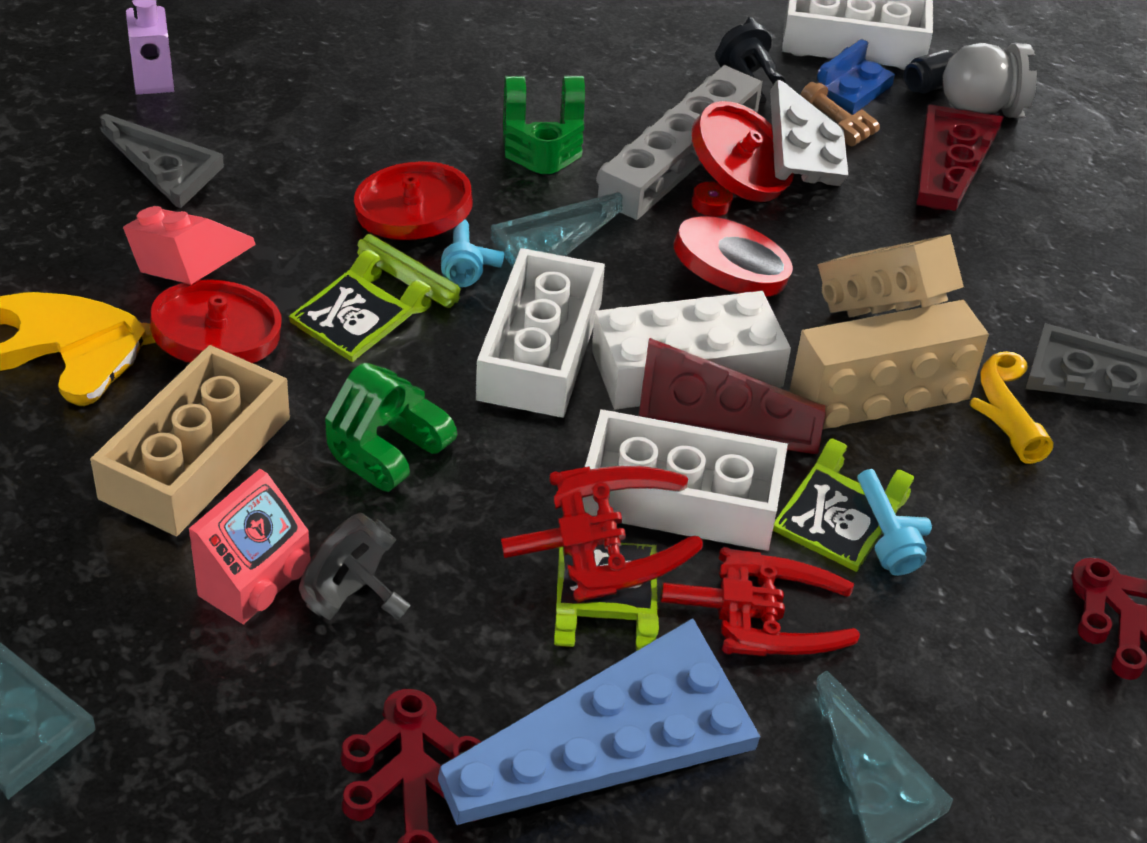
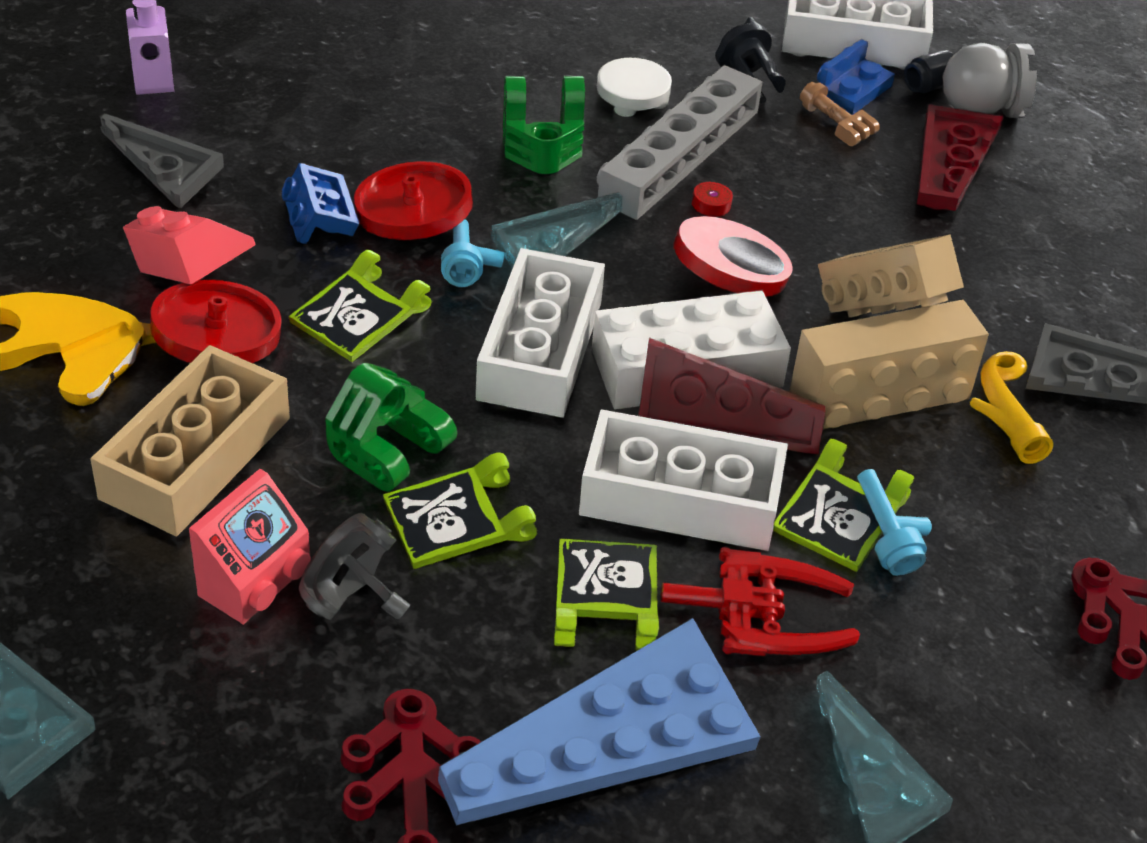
(318, 200): none -> blue bracket
(408, 270): lime axle -> none
(456, 515): none -> flag
(582, 533): red bar -> none
(634, 85): none -> white tile
(738, 150): red piece -> none
(805, 139): wing -> none

